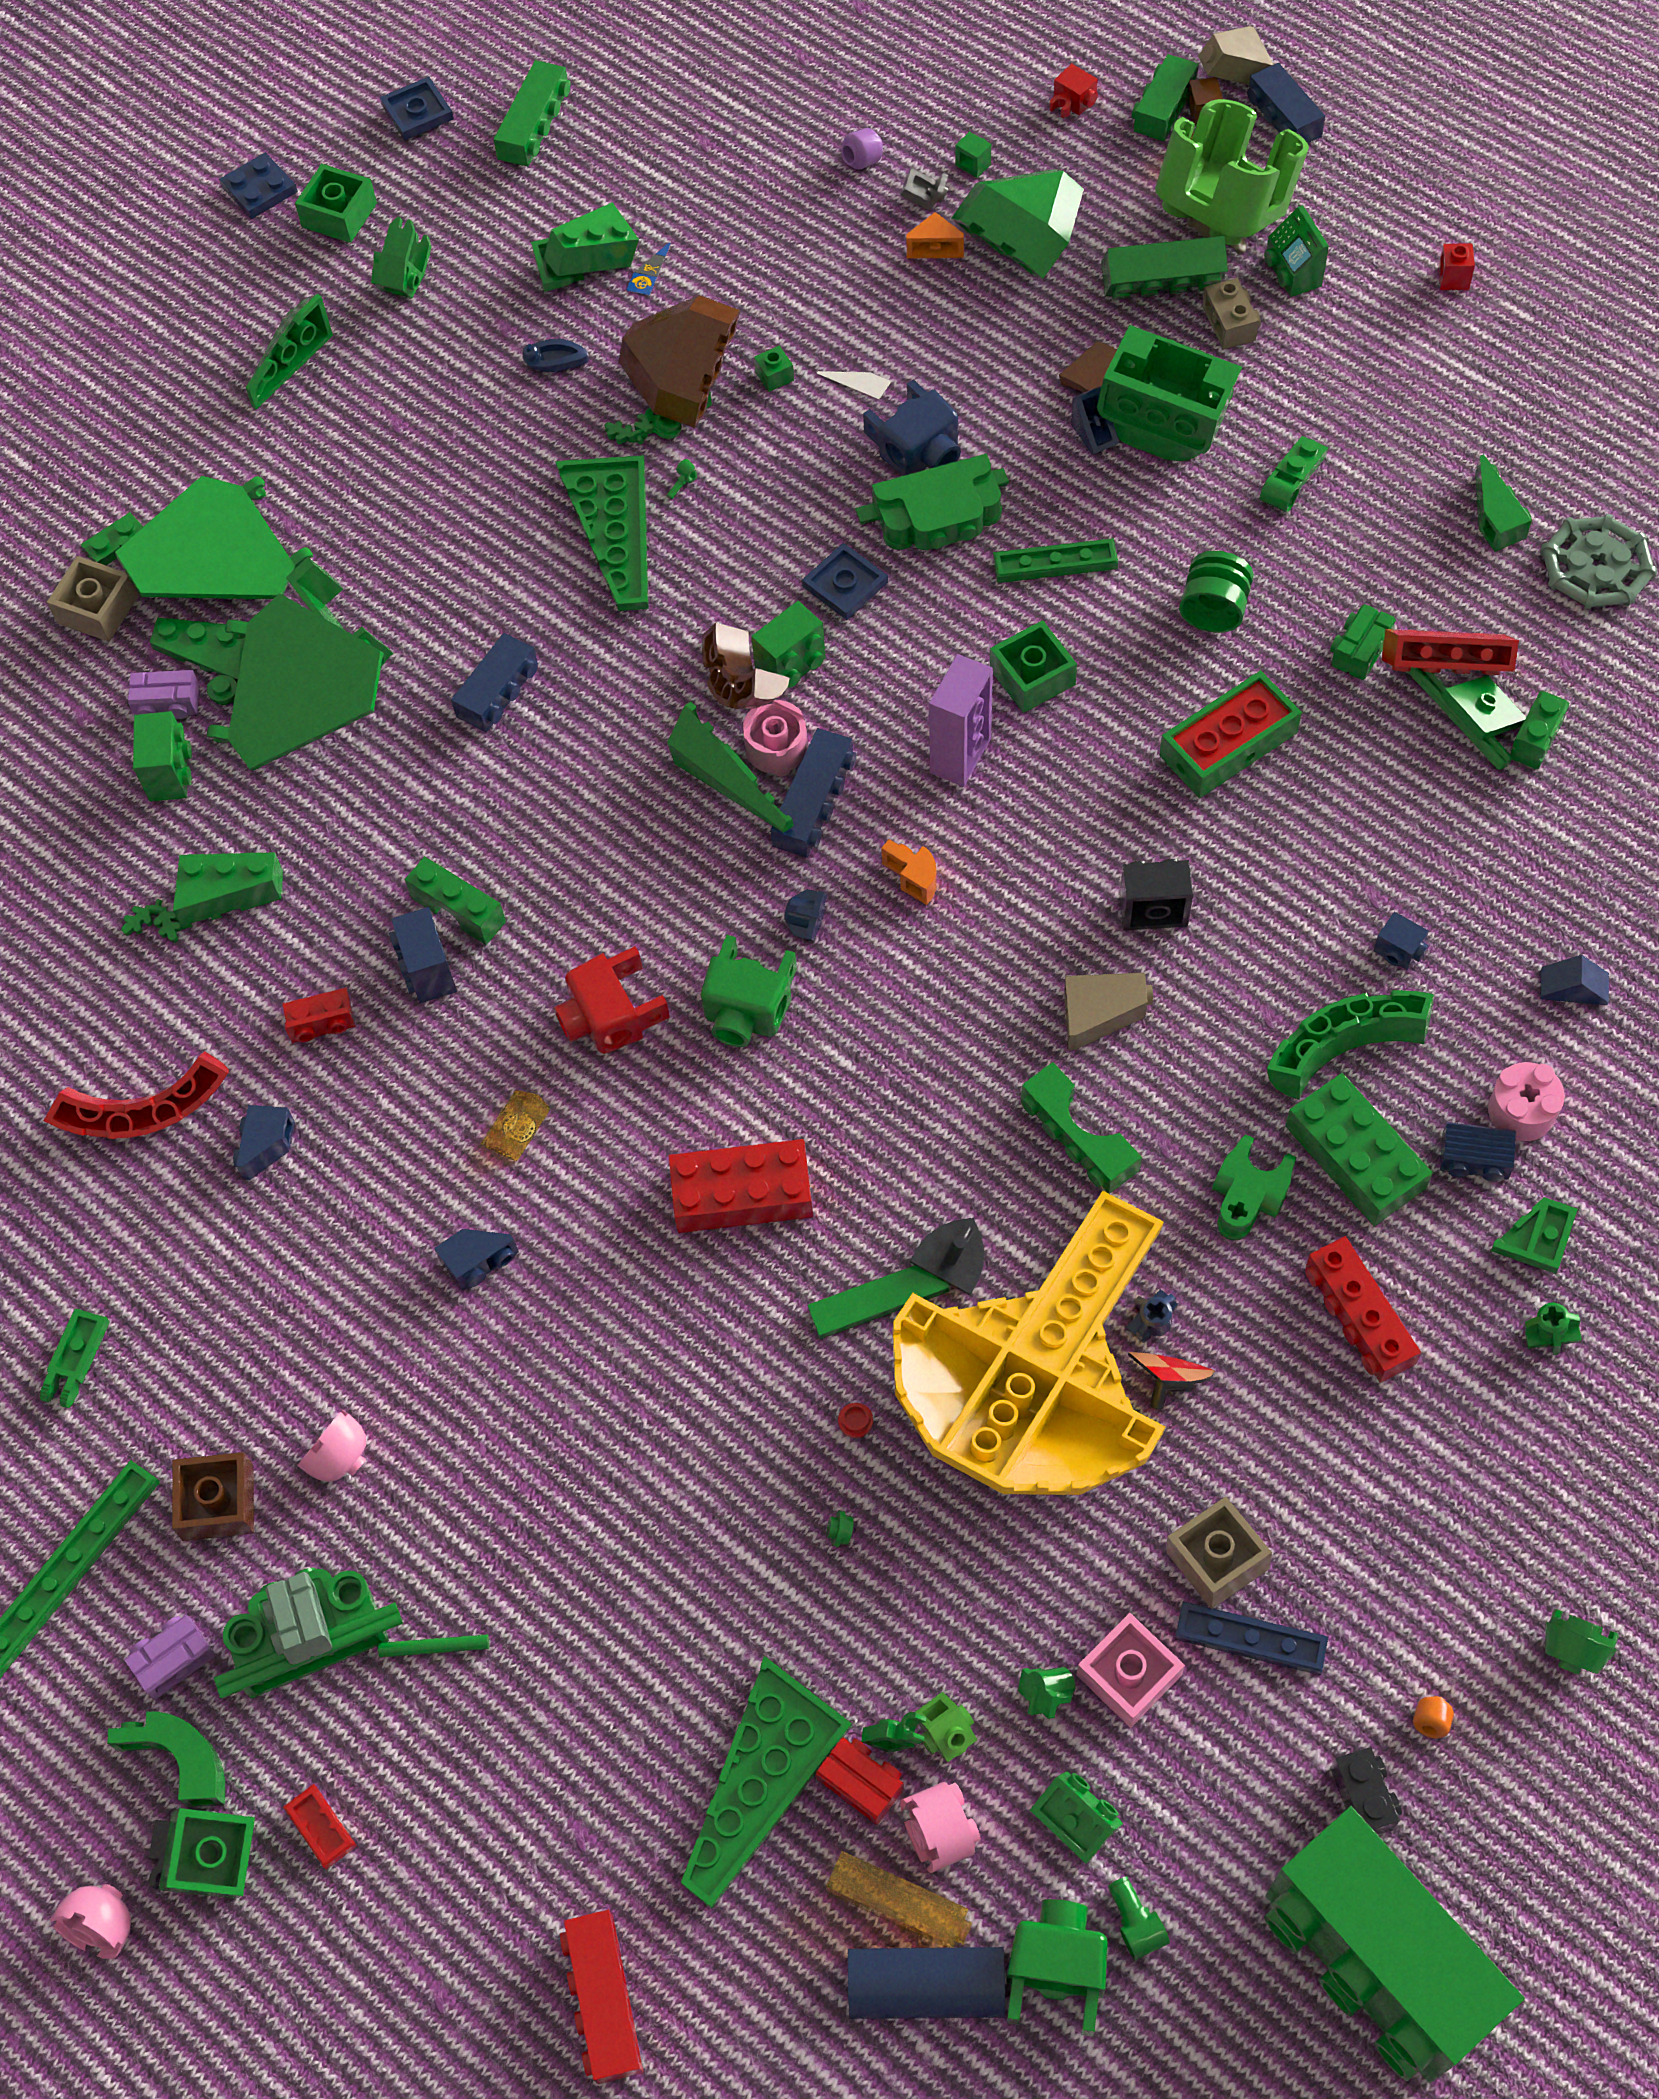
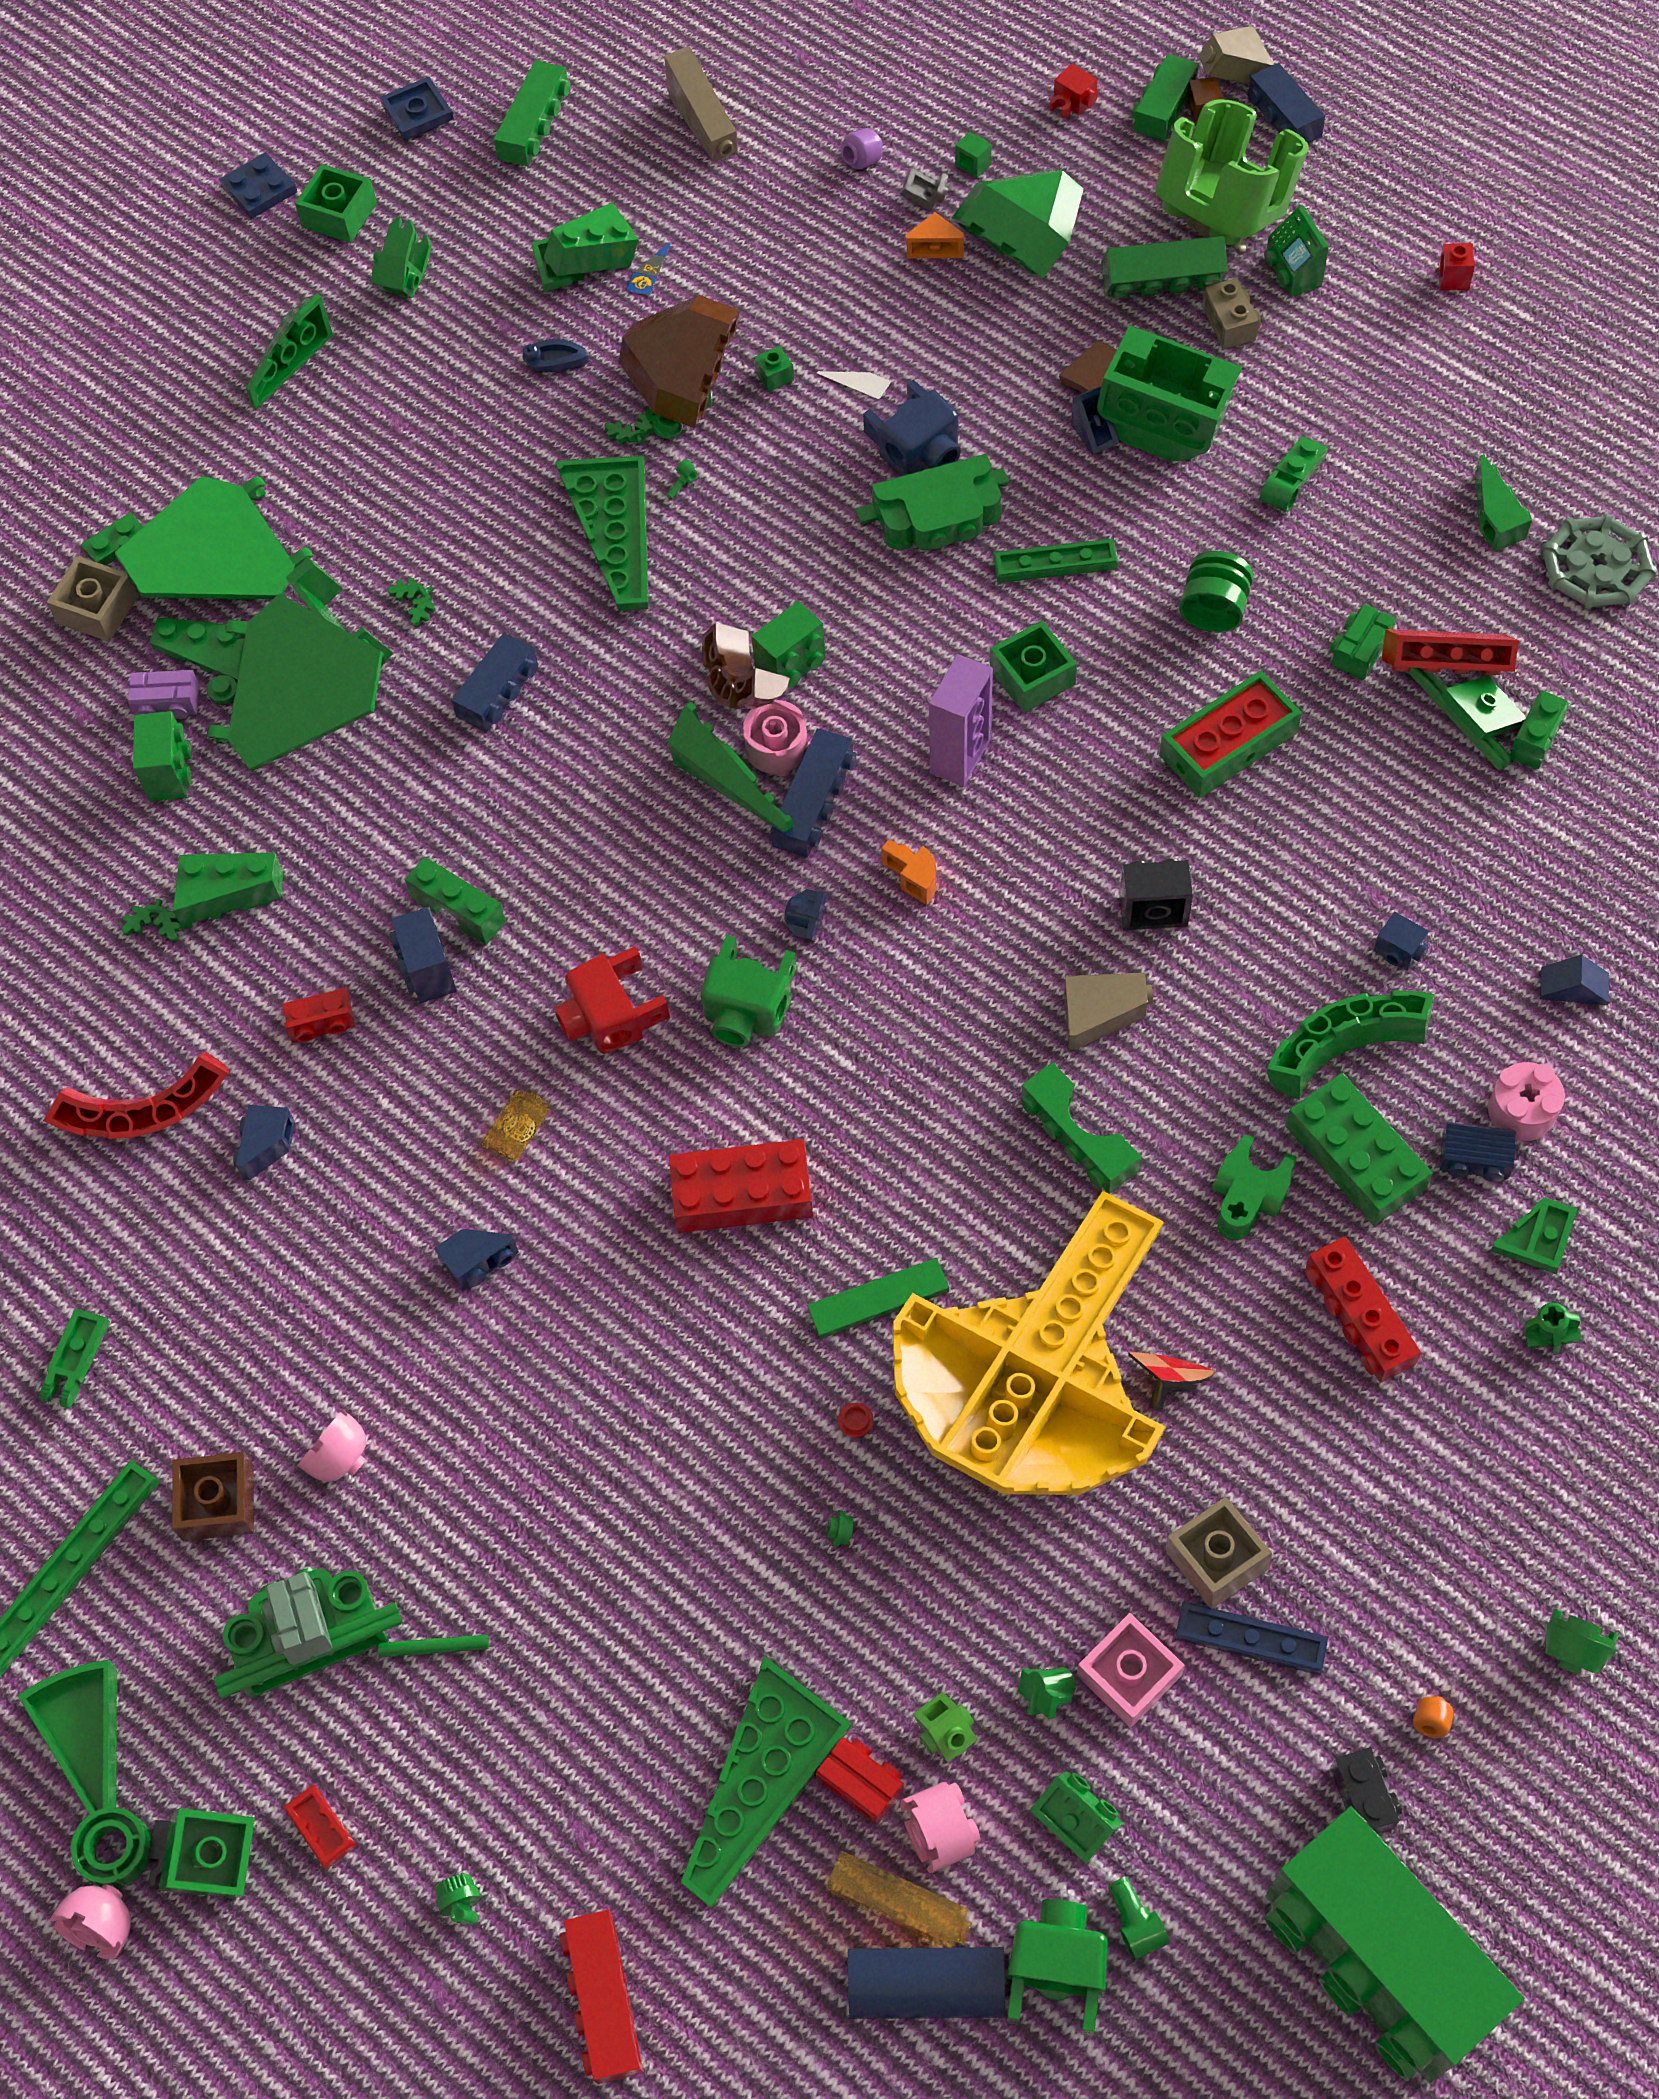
(79, 1725): none -> green piece
(169, 1656): medium lavender brick -> none
(198, 1762): green arch -> none
(421, 604): none -> green animal
(457, 1897): none -> green piece
(699, 104): none -> dark tan slope
(845, 581): dark blue plate -> none
(894, 1735): green plate -> none
(953, 1254): black shield -> none
(1154, 1316): dark blue piece -> none

